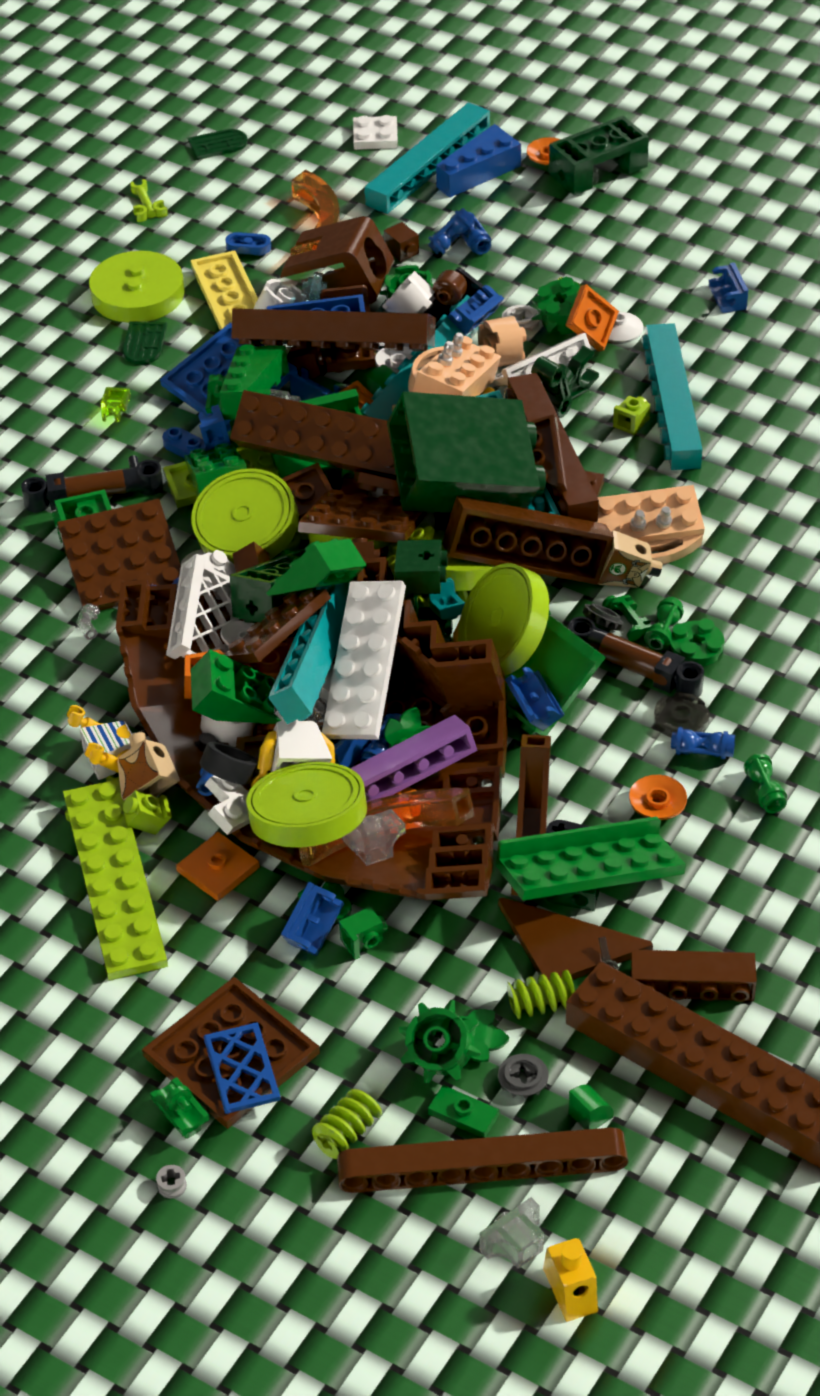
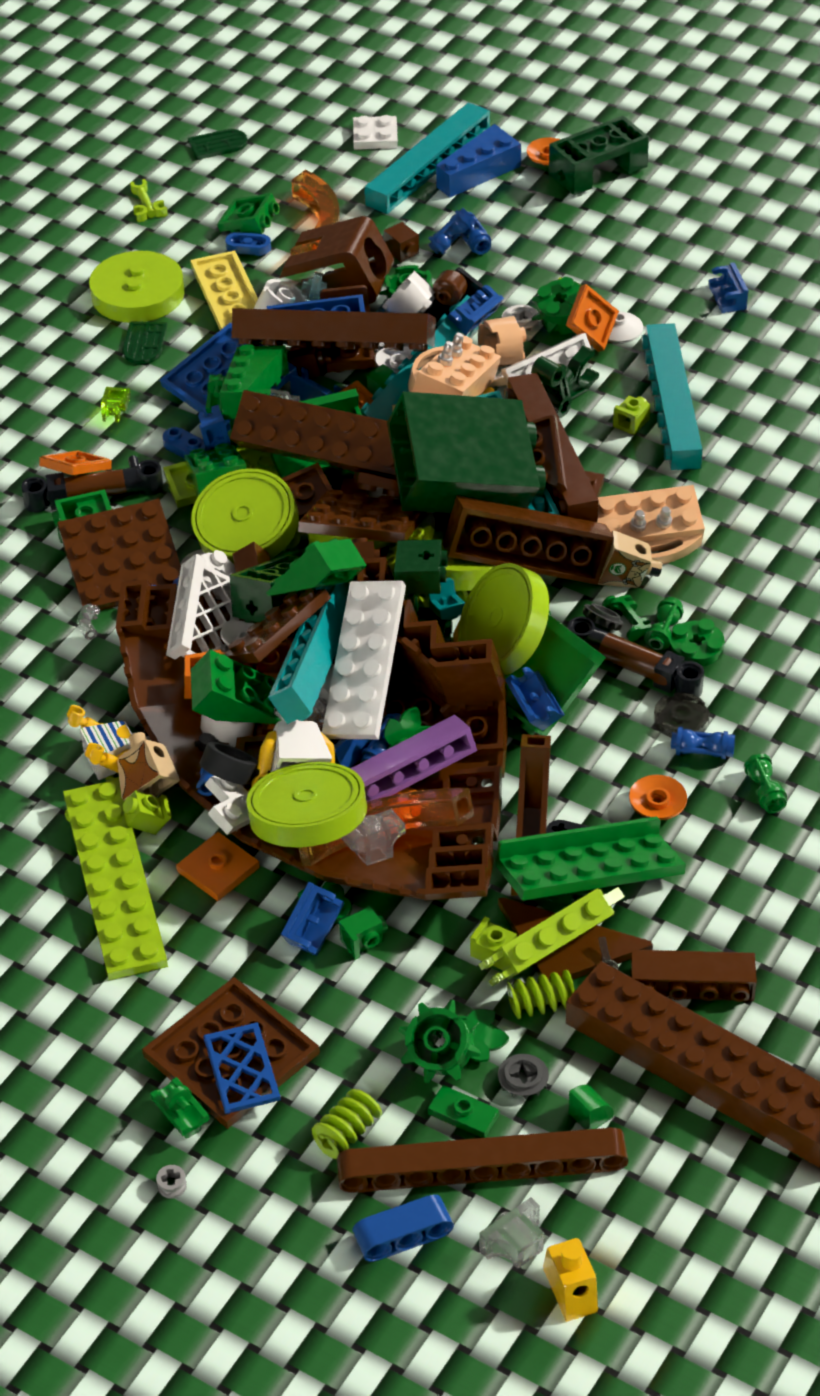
(75, 462): none -> orange plate
(249, 214): none -> green plate
(403, 1228): none -> blue beam
(488, 939): none -> lime brick
(552, 934): none -> lime hinge

